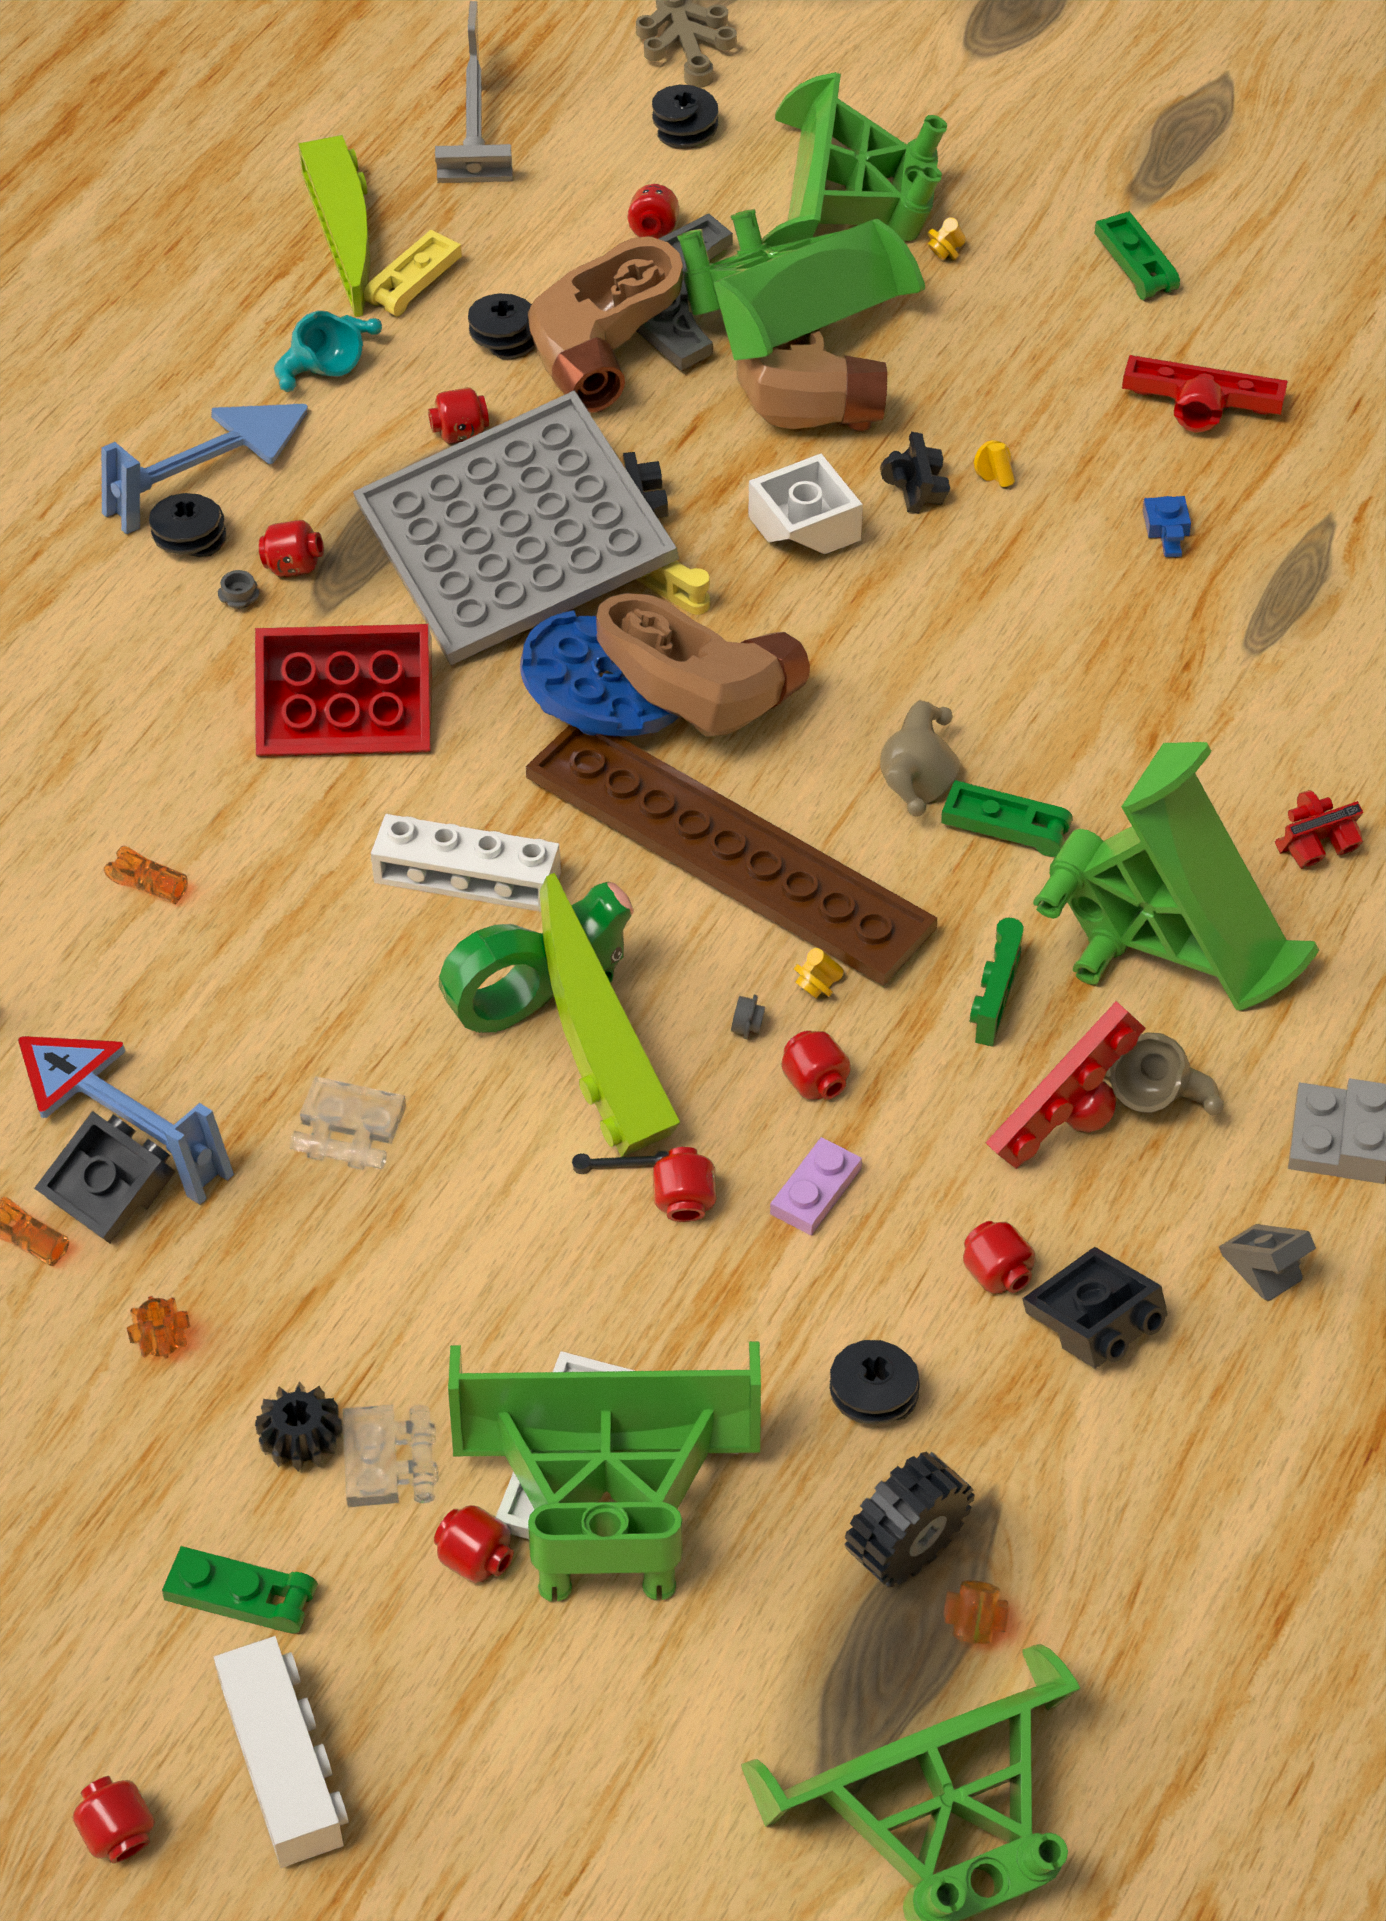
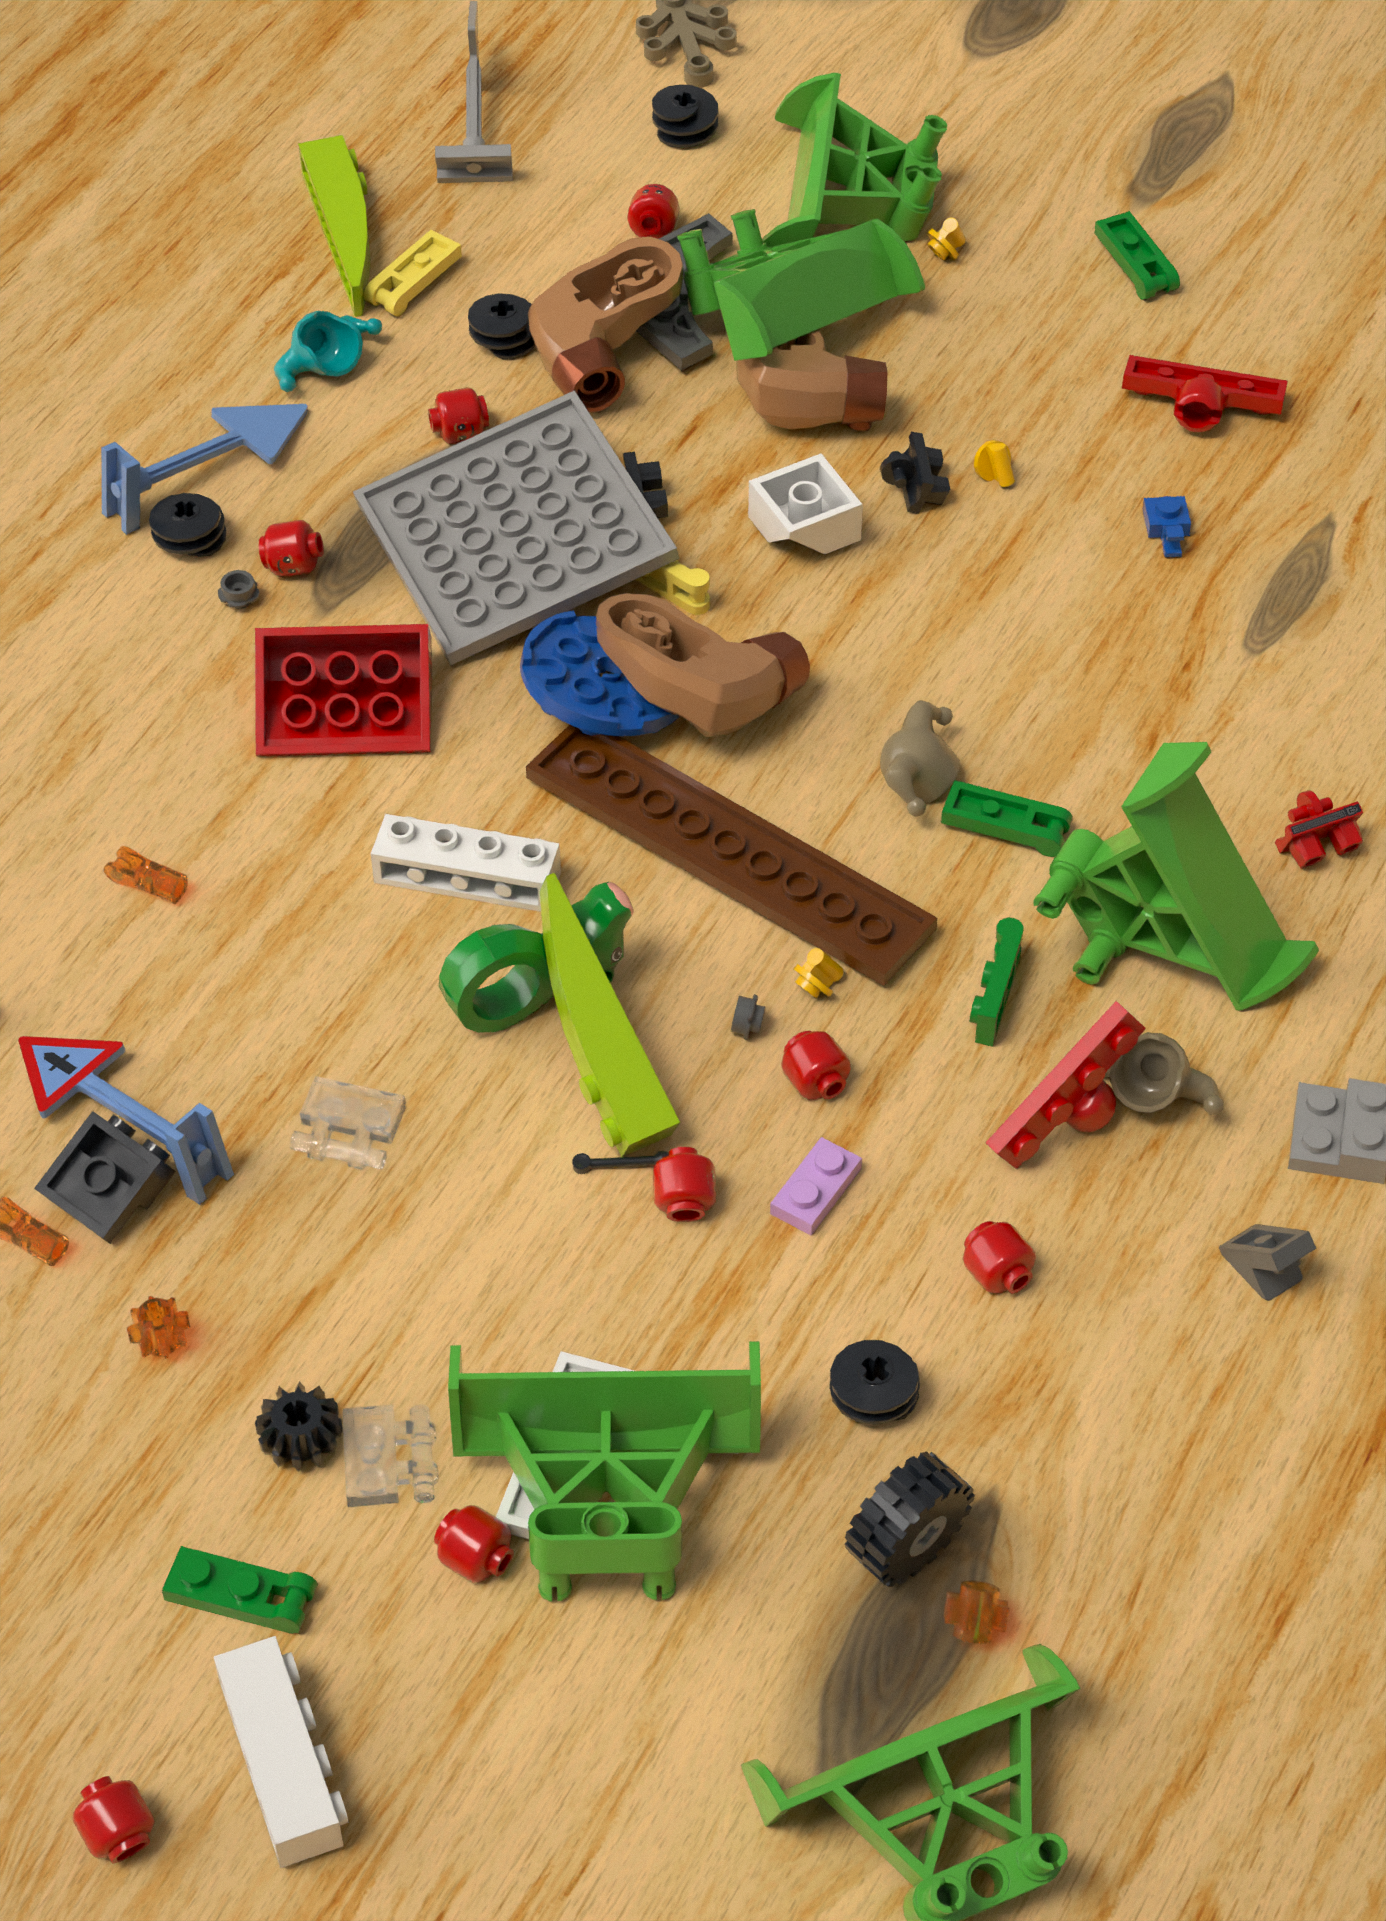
(1098, 1307): black plate -> none

